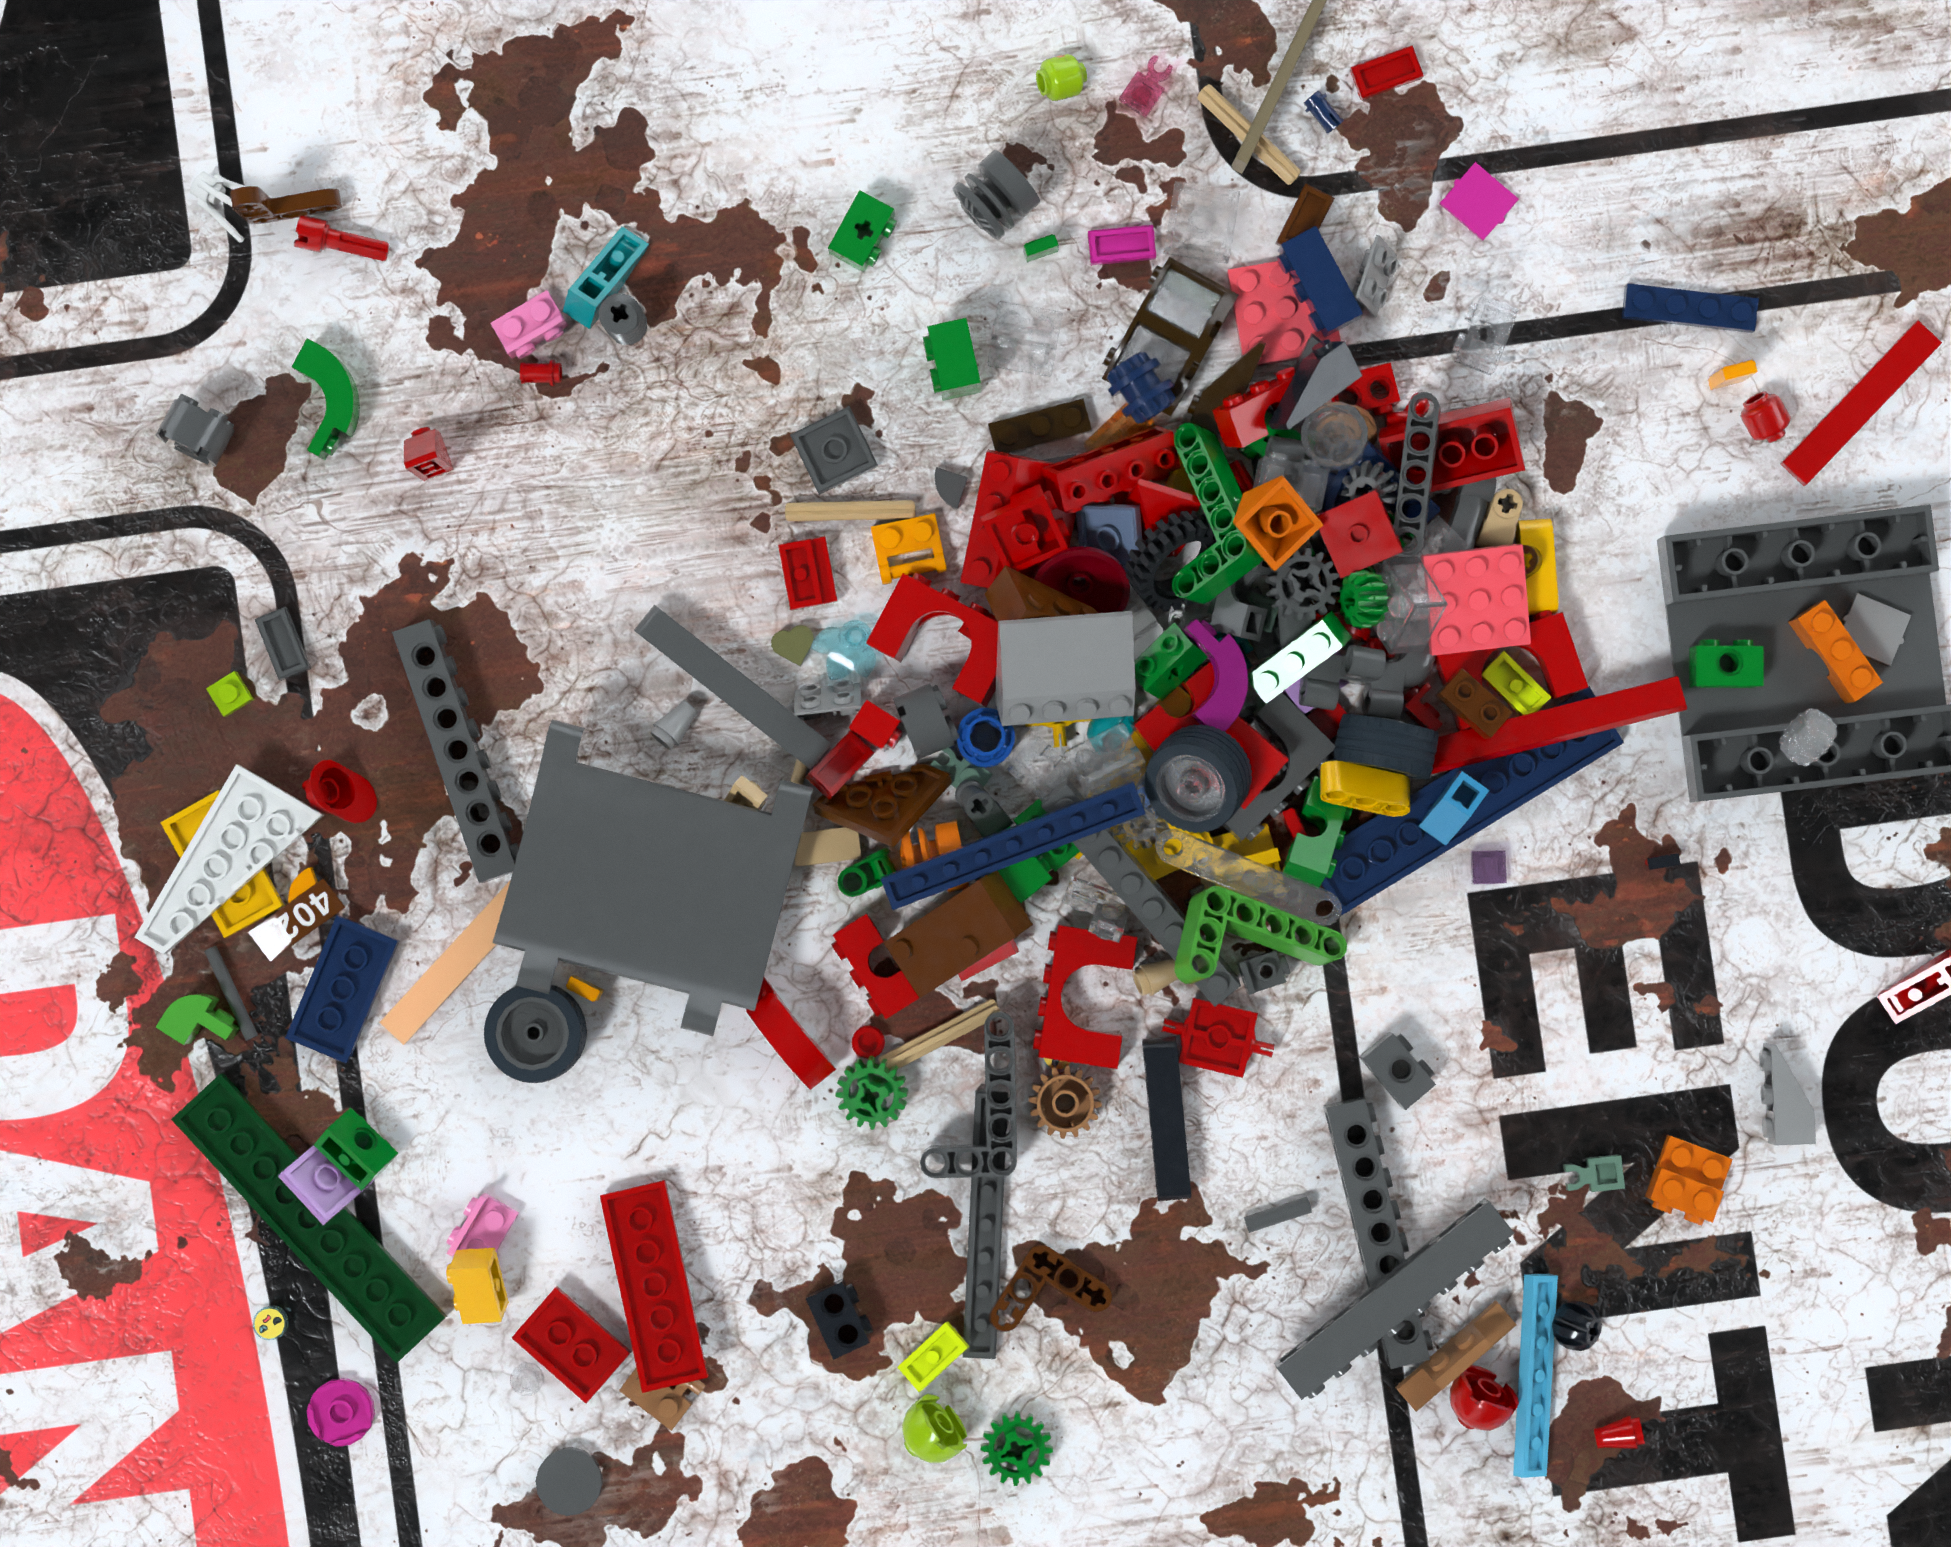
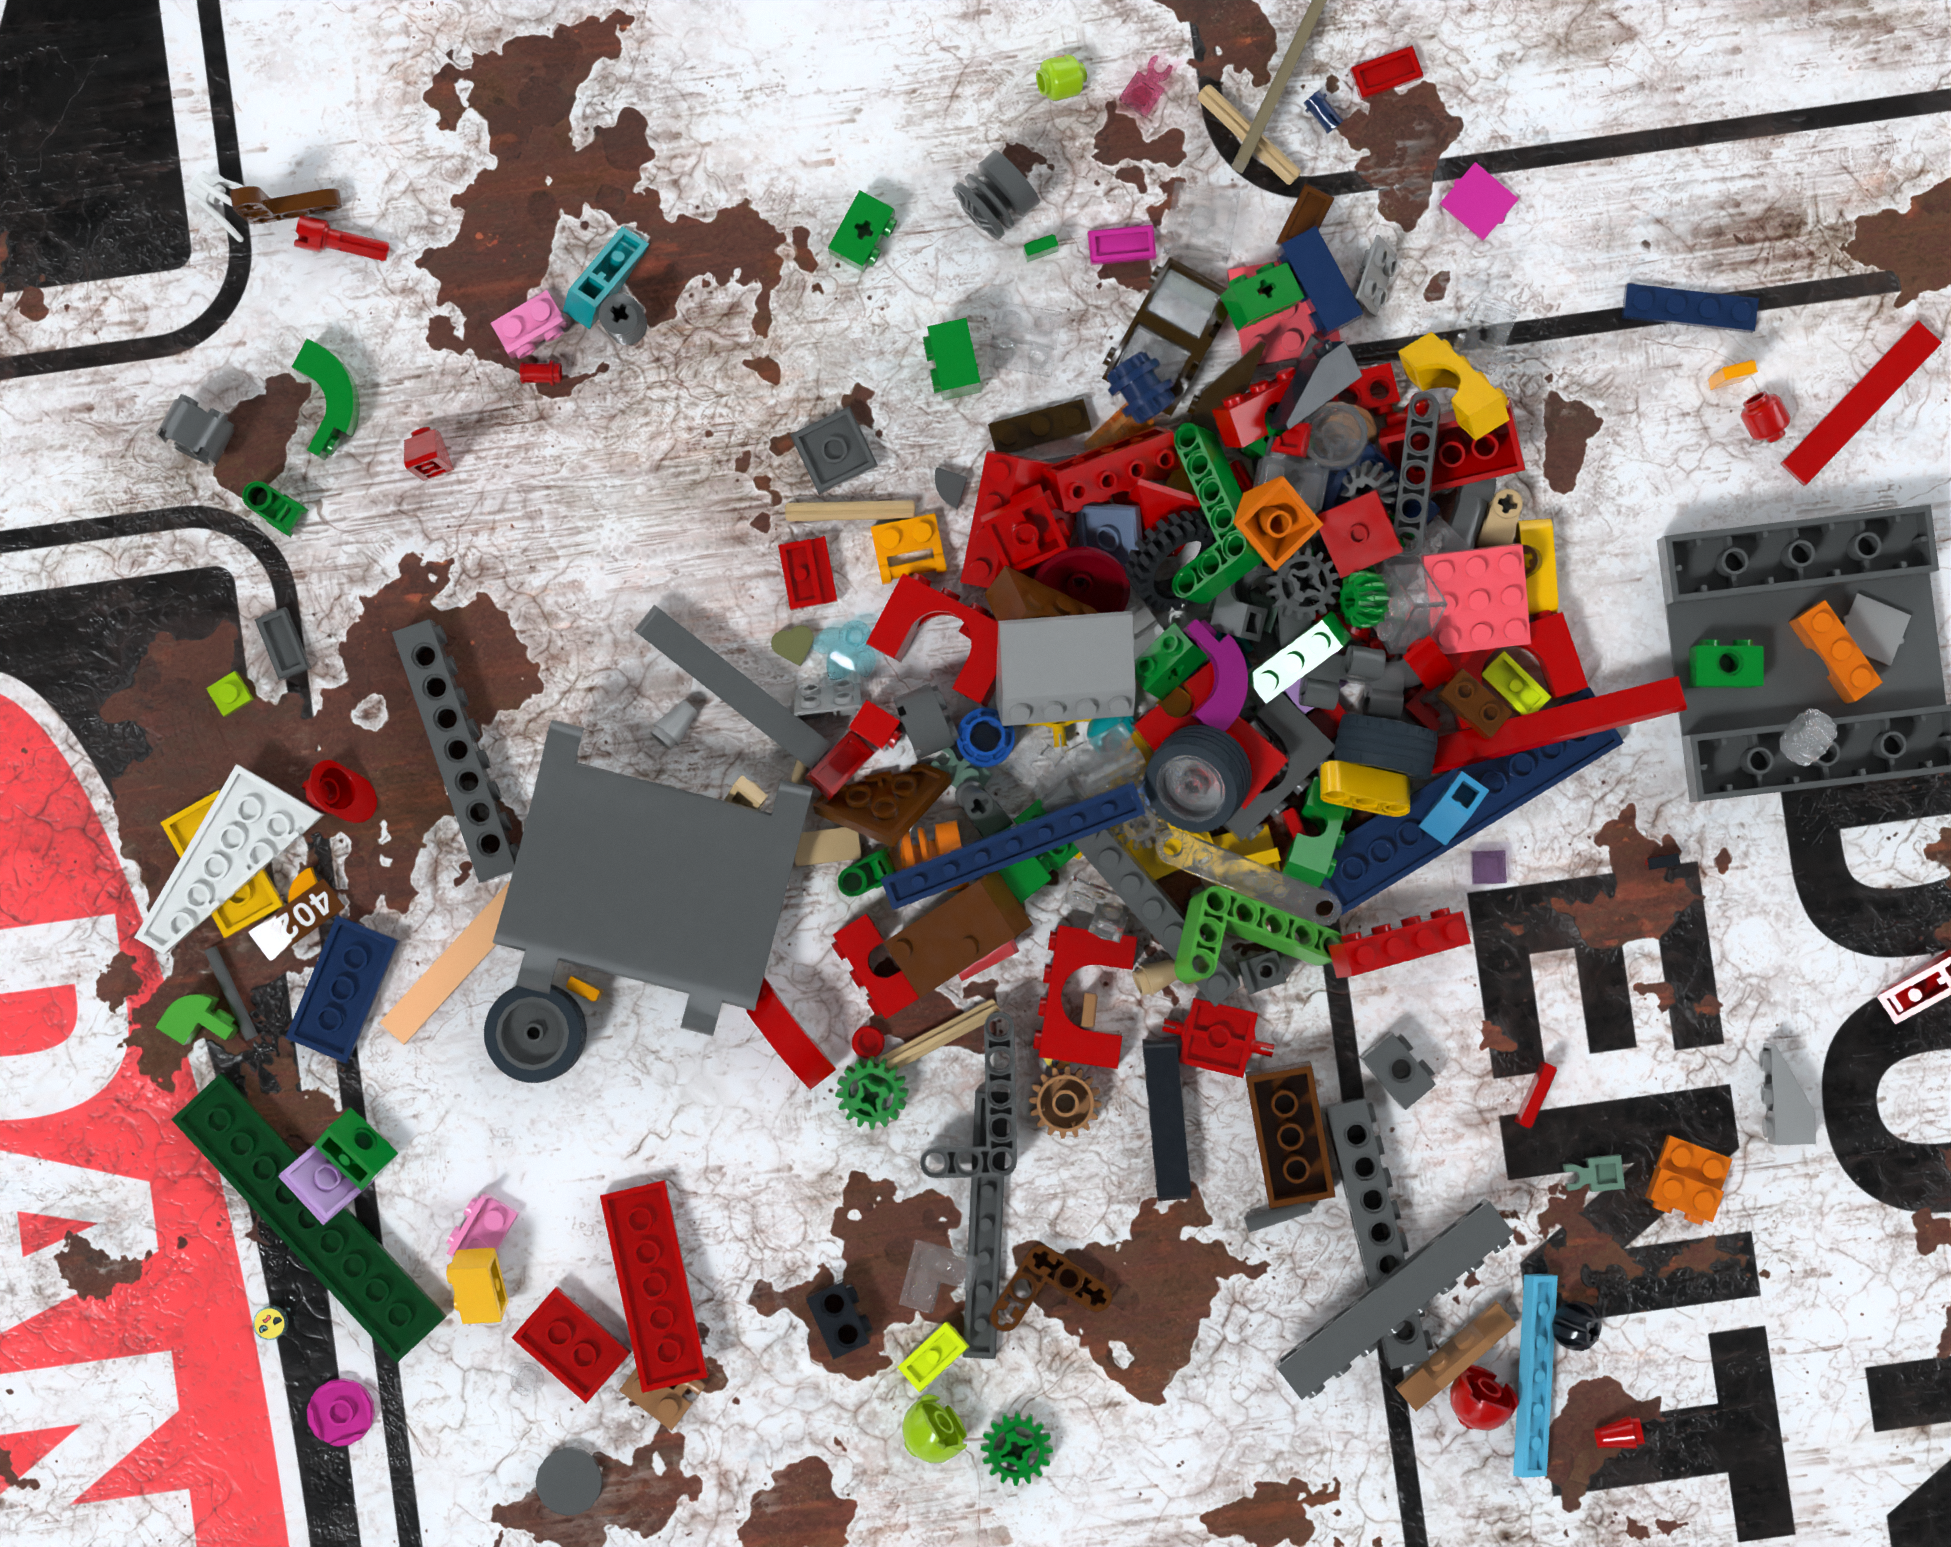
(278, 509): none -> green piece
(929, 1267): none -> clear plate
(1089, 1009): none -> medium nougat tile
(1278, 295): none -> green brick
(1290, 1134): none -> reddish brown brick
(1294, 441): none -> red tile
(1399, 944): none -> red brick
(1428, 662): none -> red slope
(1434, 364): none -> yellow arch
(1535, 1095): none -> red tile

